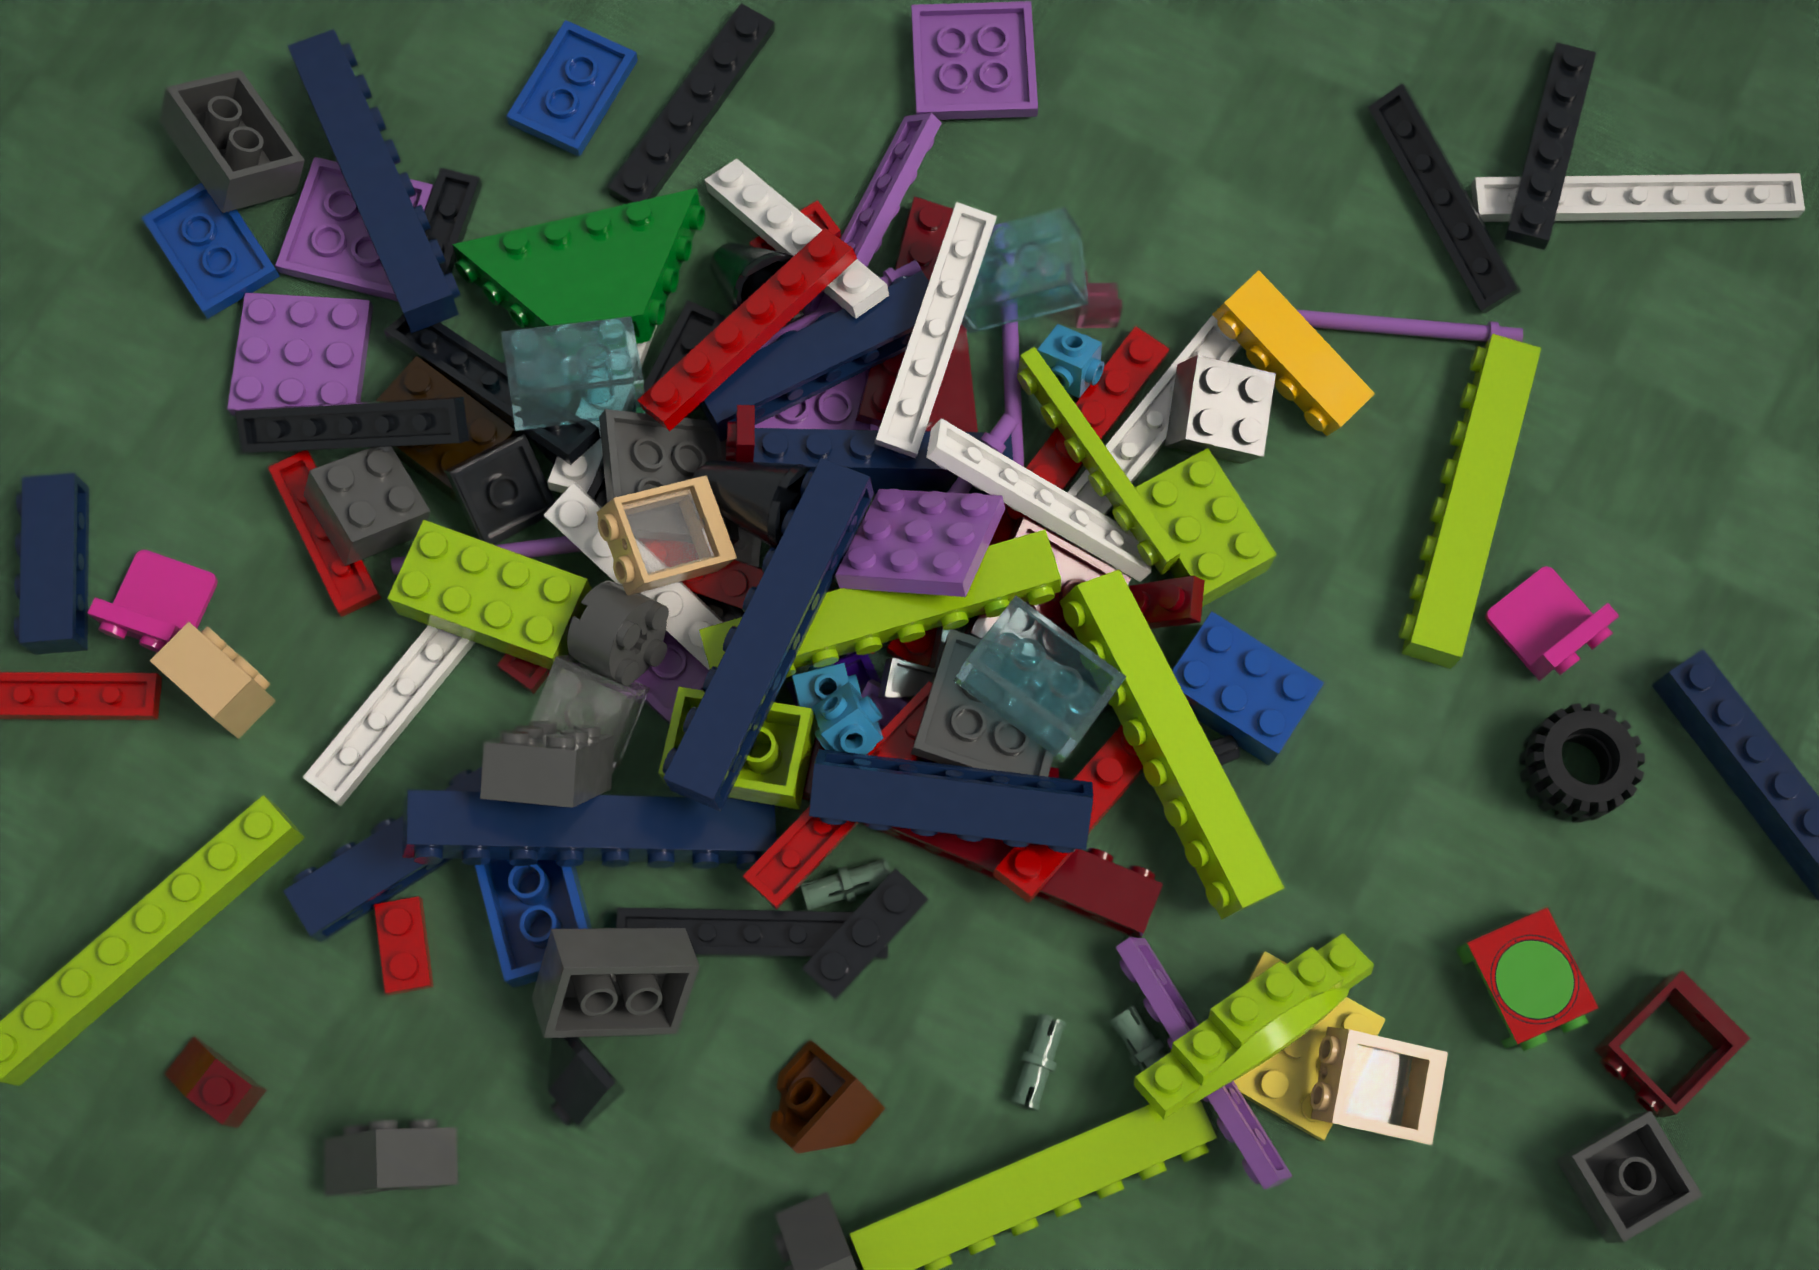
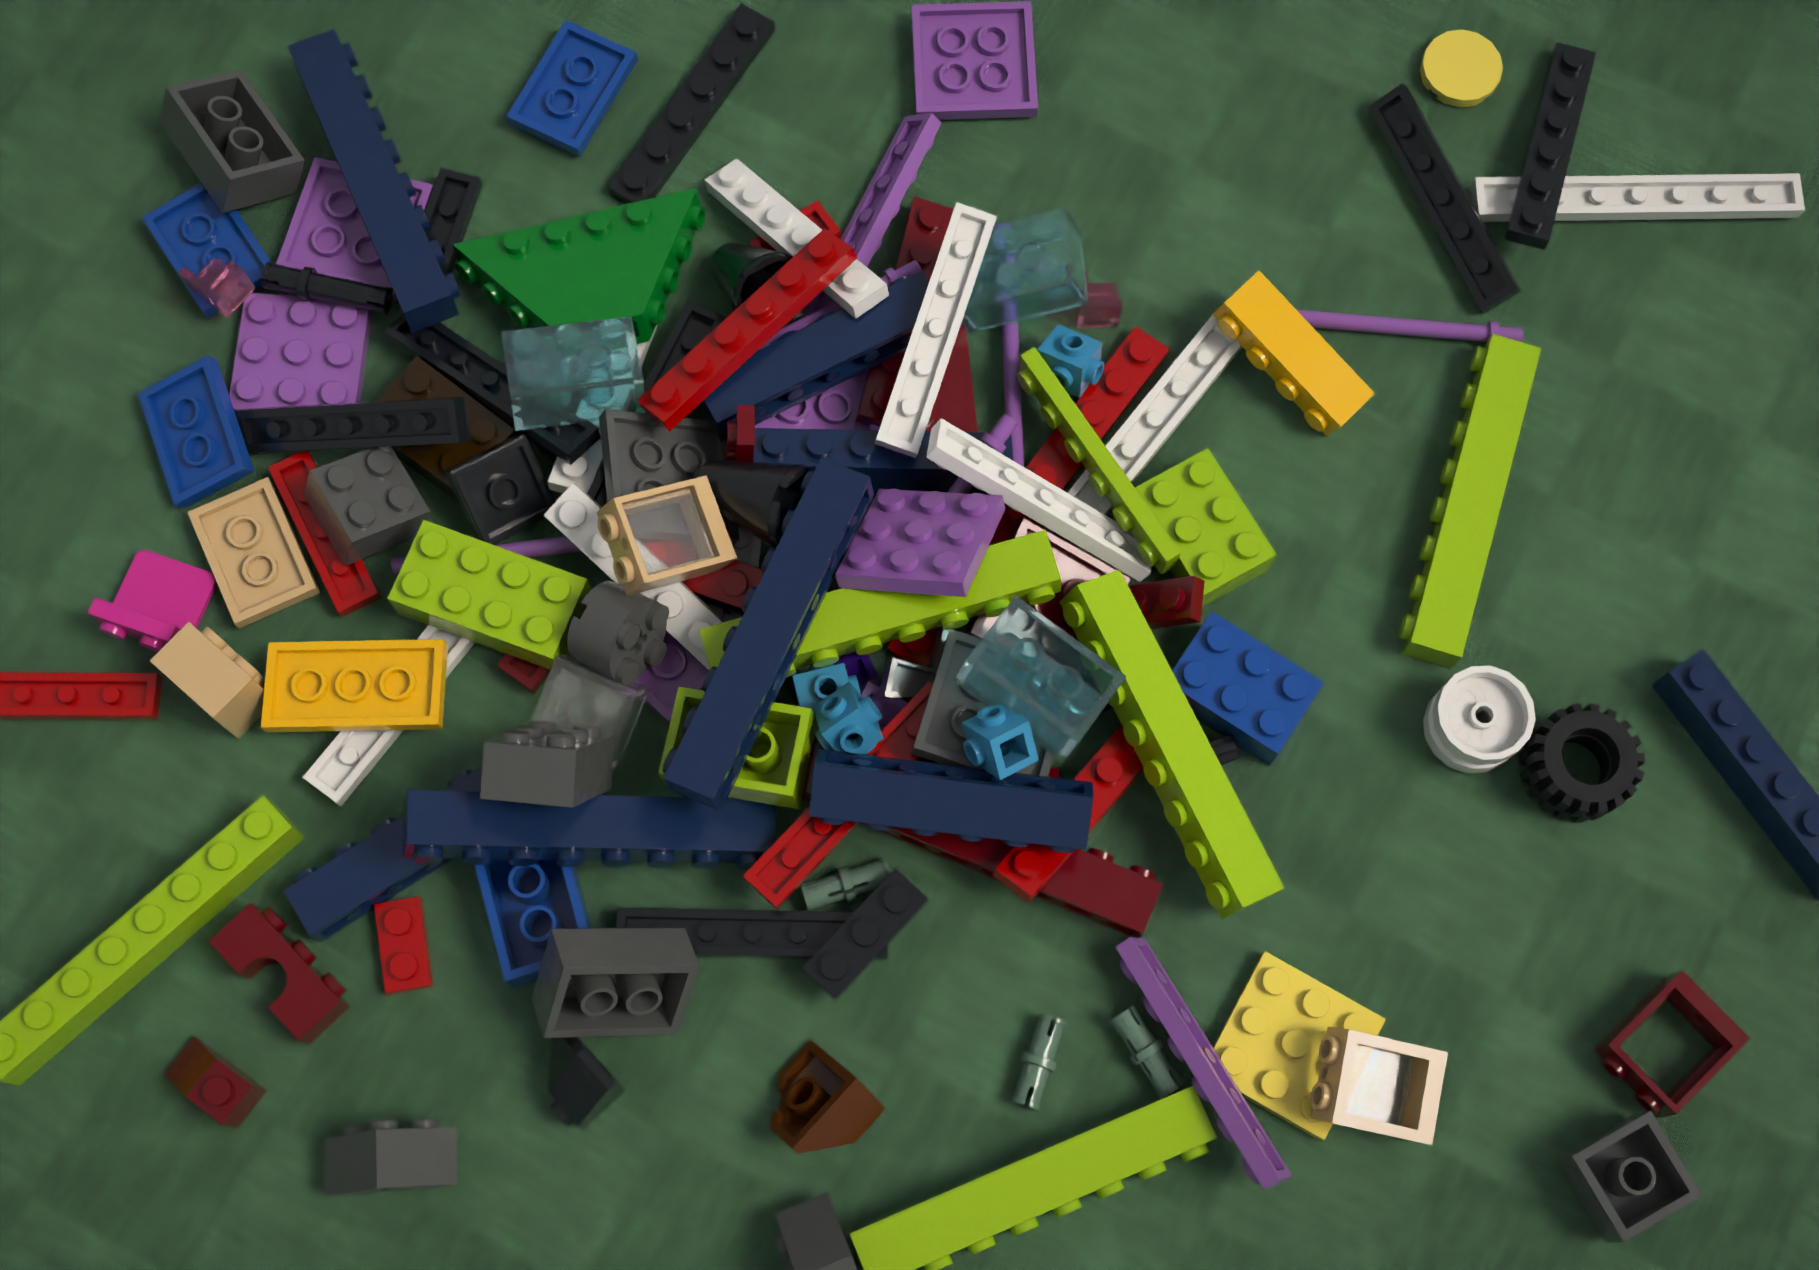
(53, 564): dark blue brick -> none
(195, 432): none -> blue plate
(220, 285): none -> clear pink panel
(253, 552): none -> tan plate
(309, 284): none -> black pin
(309, 998): none -> dark red arch
(354, 685): none -> yellow plate
(999, 741): none -> dark azure brick
(1220, 409): brick -> none
(1254, 1025): lime piece -> none
(1461, 68): none -> light yellow tile
(1503, 714): none -> white wheel
(1531, 979): panel -> none
(1548, 623): dark pink bracket -> none

